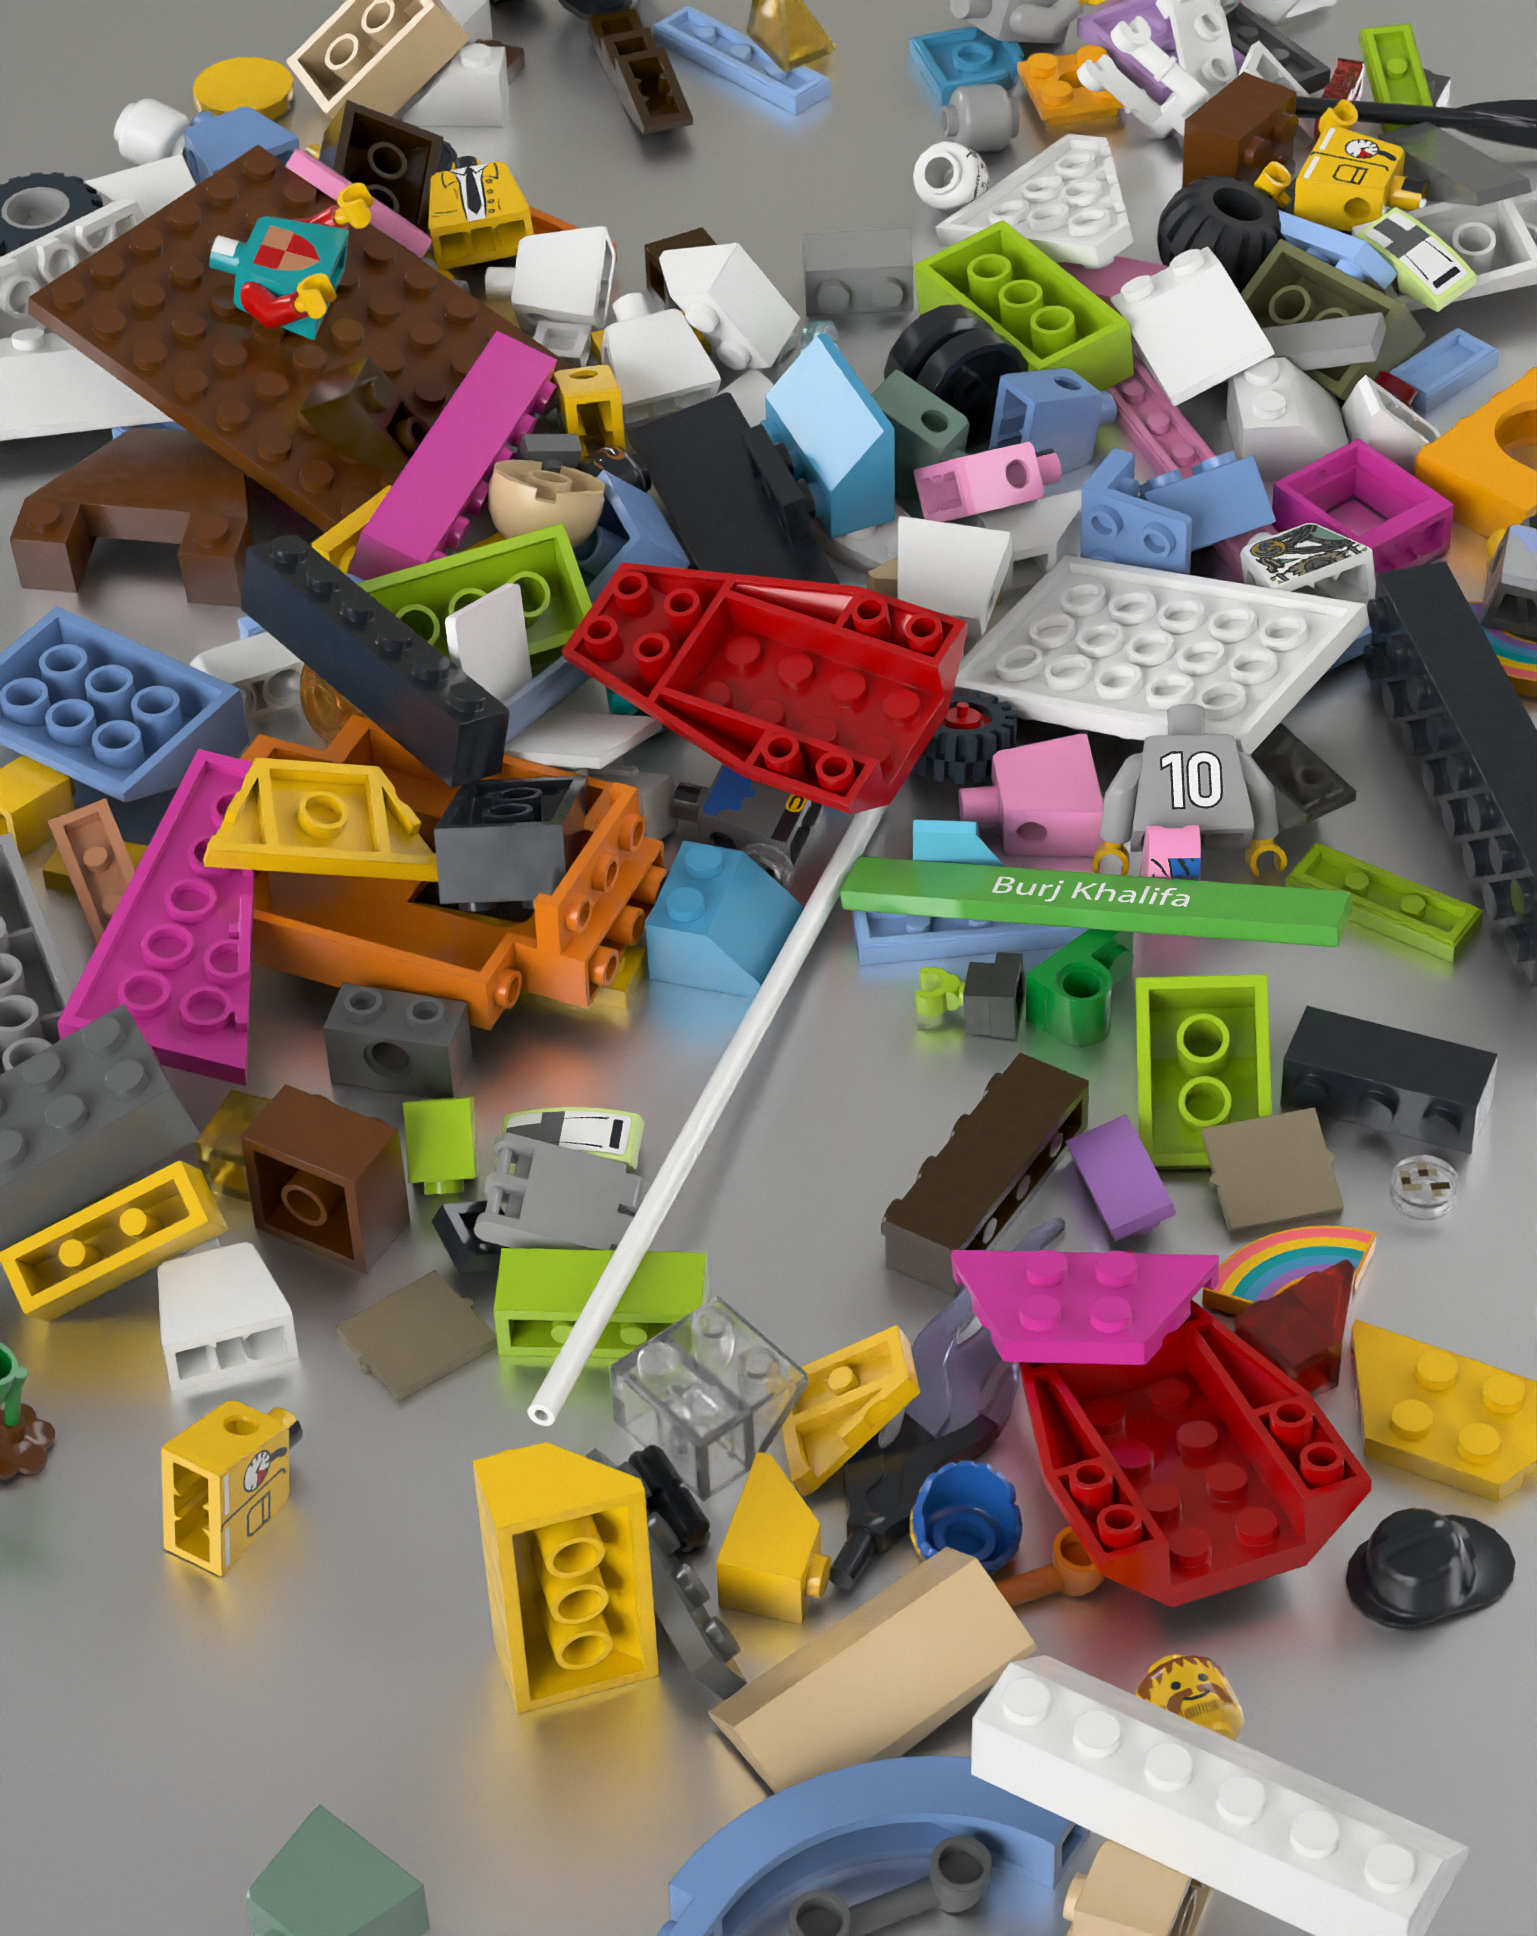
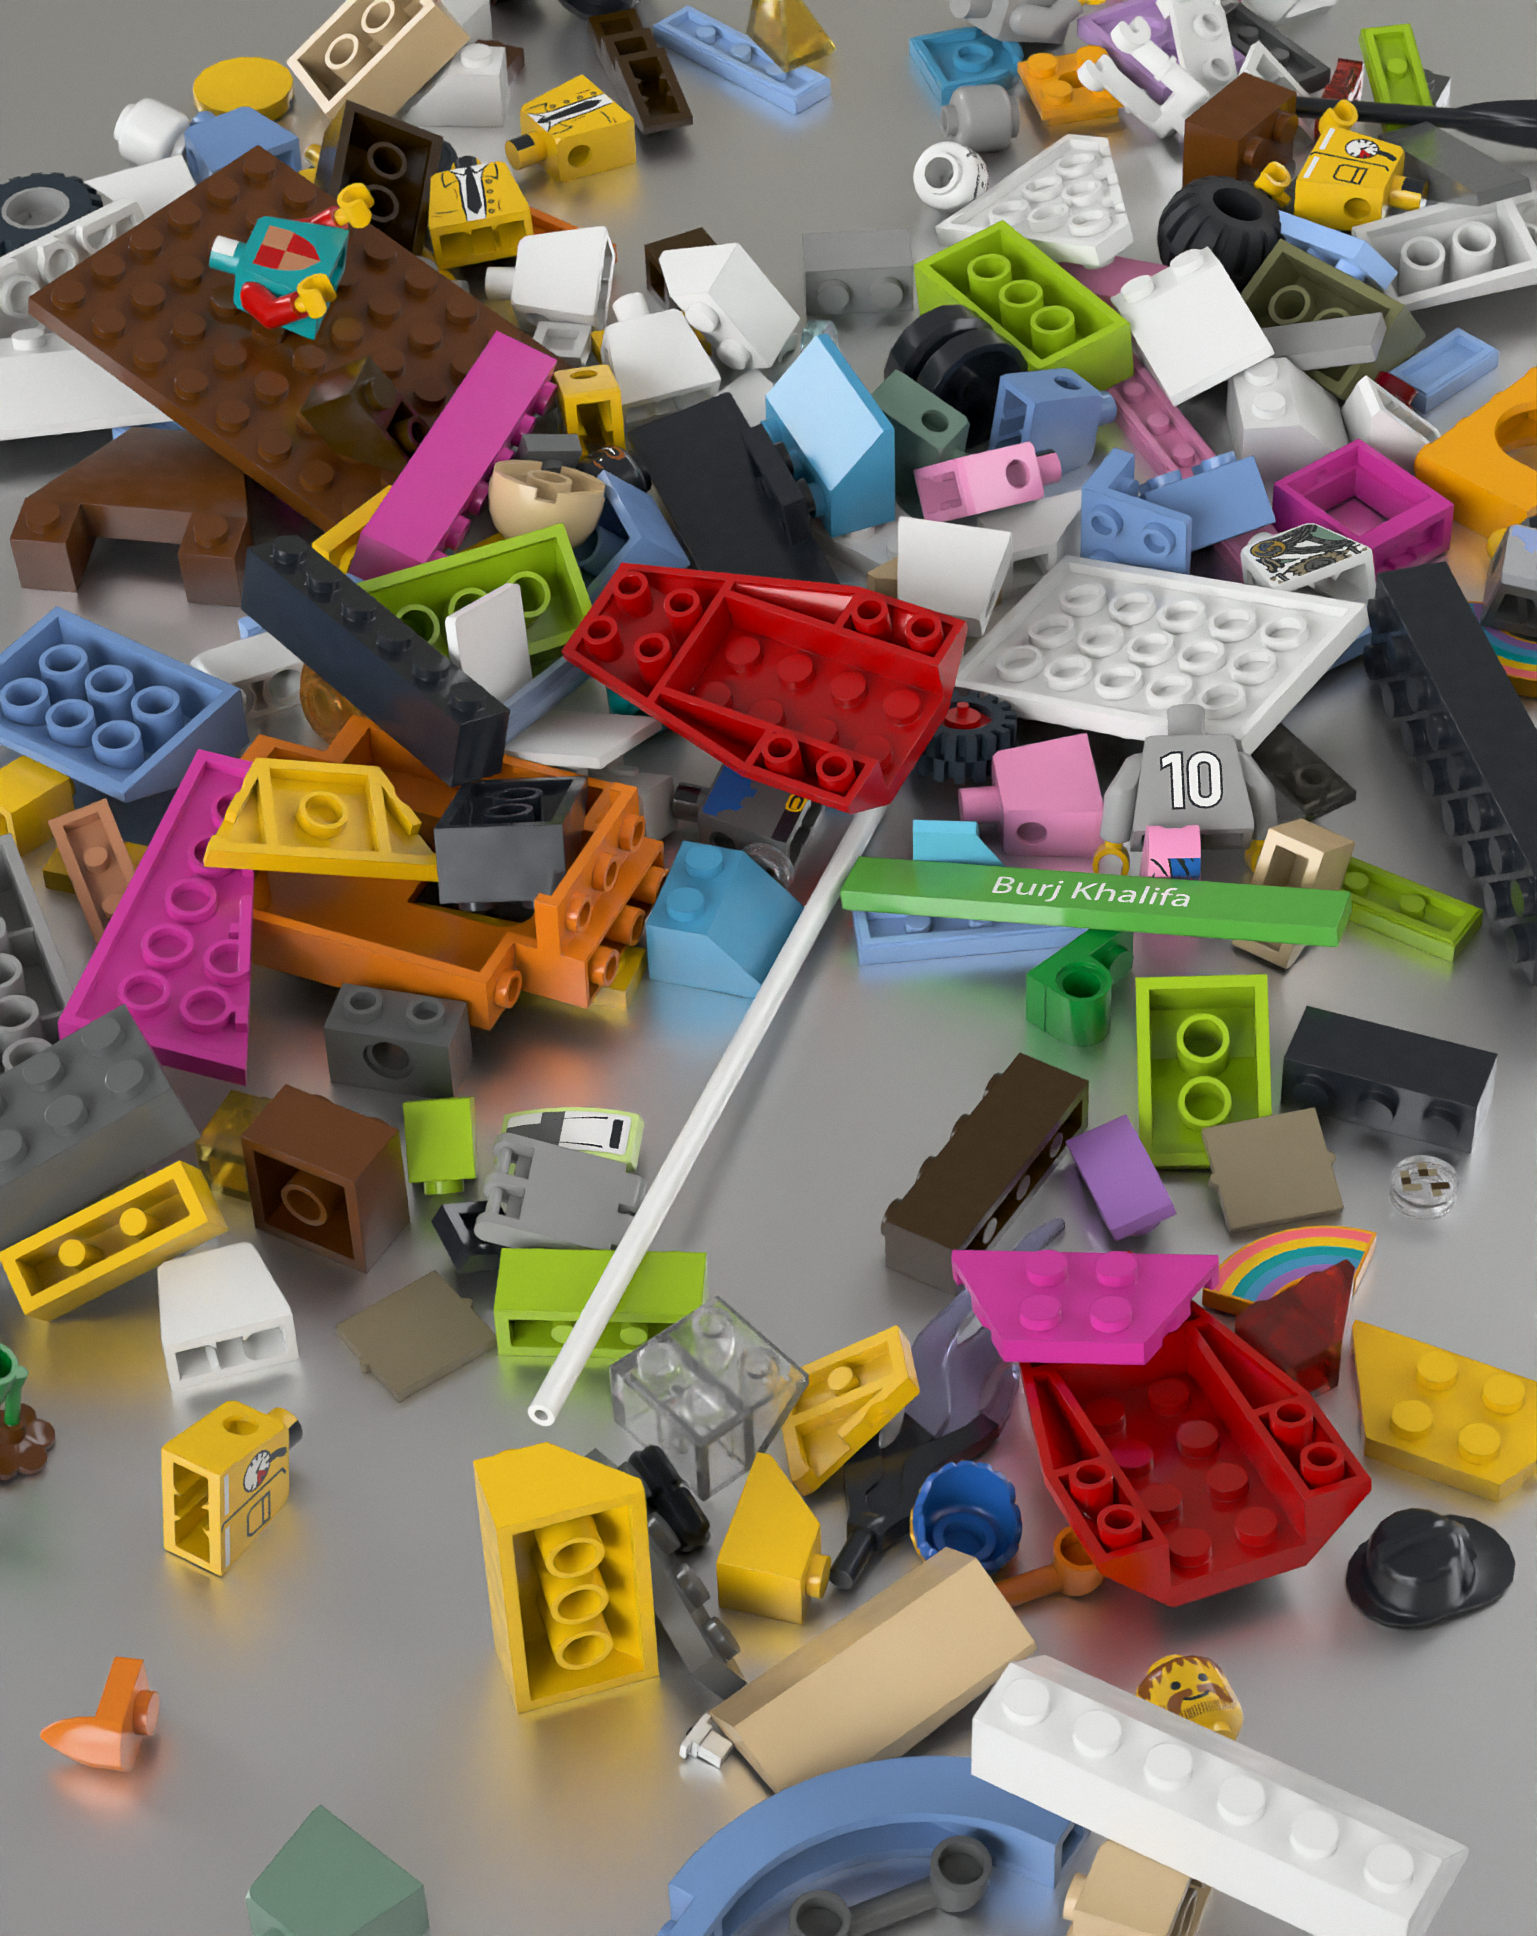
(122, 1718): none -> orange plate
(382, 217): bright pink tile -> none
(573, 133): none -> yellow torso
(706, 1743): none -> white piece
(990, 995): pearl dark grey piece -> none
(1298, 857): none -> tan slope
(1424, 262): slope -> none

